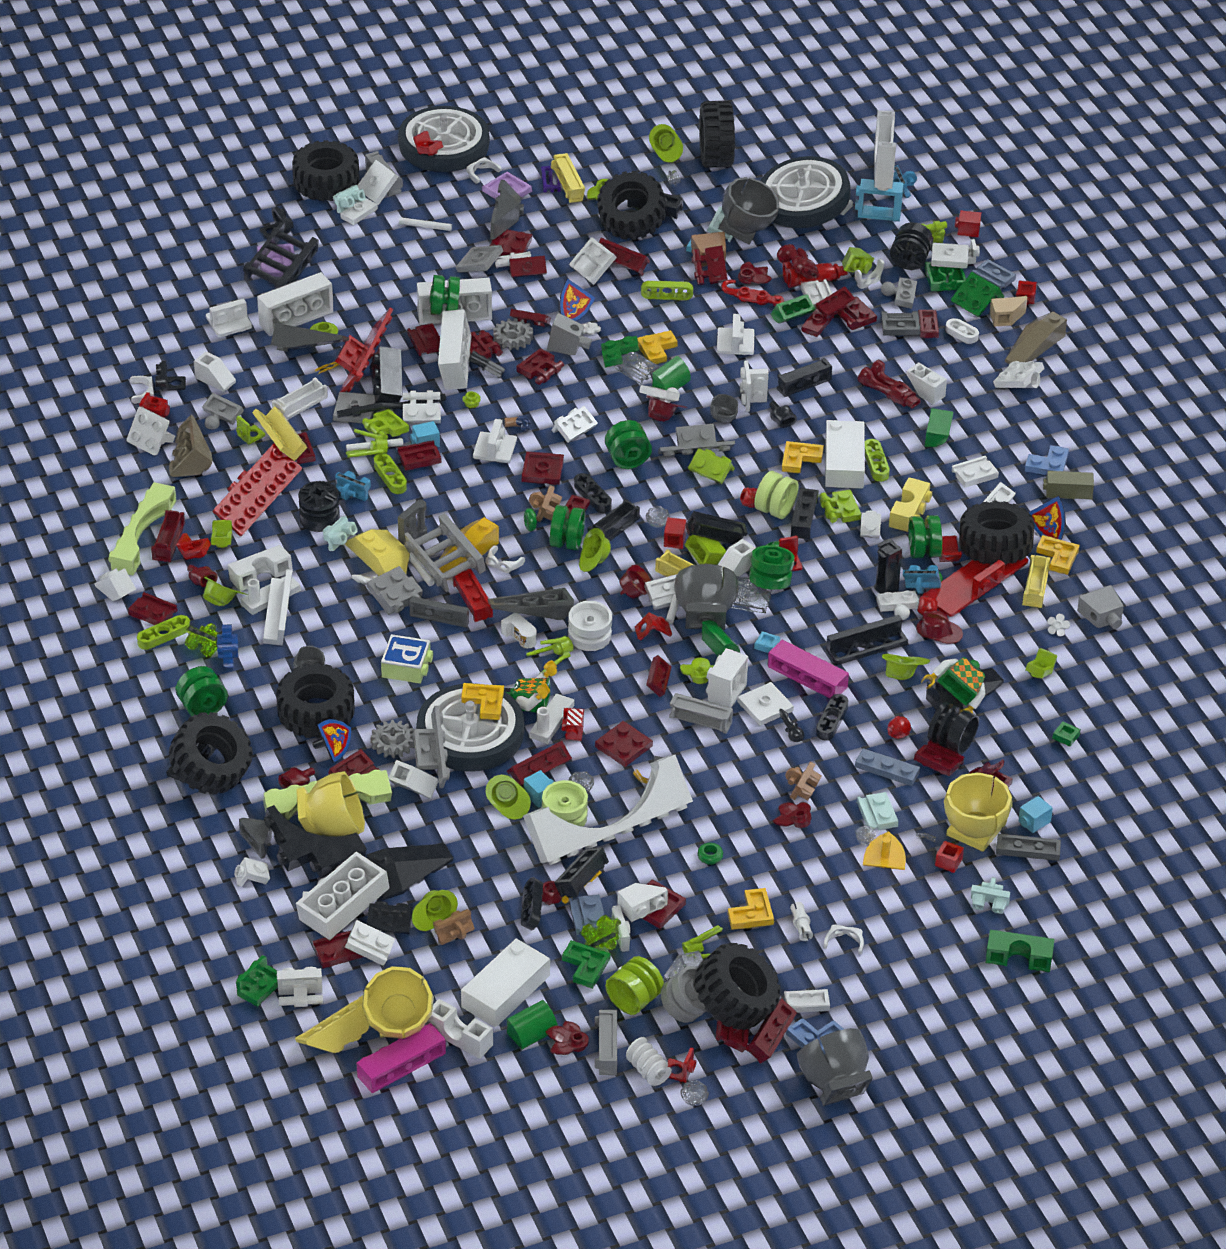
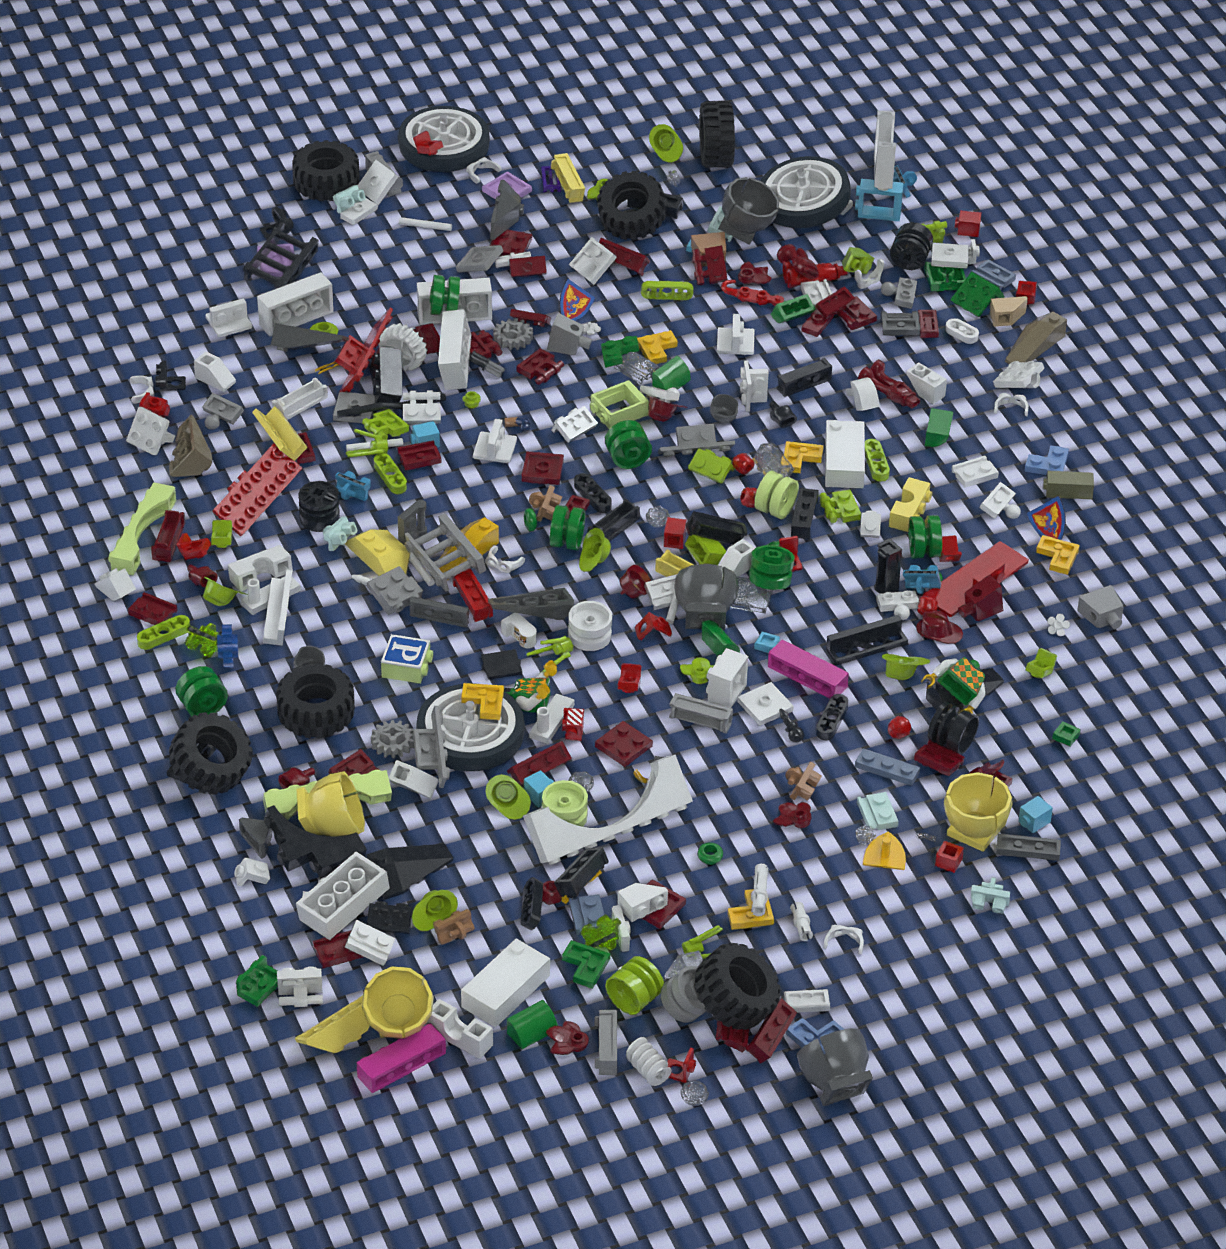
(243, 431): lime bracket -> none
(335, 738): shield -> none
(409, 342): none -> white gear
(501, 664): none -> black piece
(615, 394): none -> yellowish green window
(630, 678): none -> red bracket
(658, 676): dark red plate -> none
(743, 463): none -> red piece
(759, 895): none -> white pin
(771, 458): none -> clear brick
(864, 394): none -> white brick
(983, 600): none -> dark red torso
(996, 532): black tyre -> none
(1006, 944): green arch -> none
(1023, 403): none -> white cap
(1036, 581): light yellow container -> none

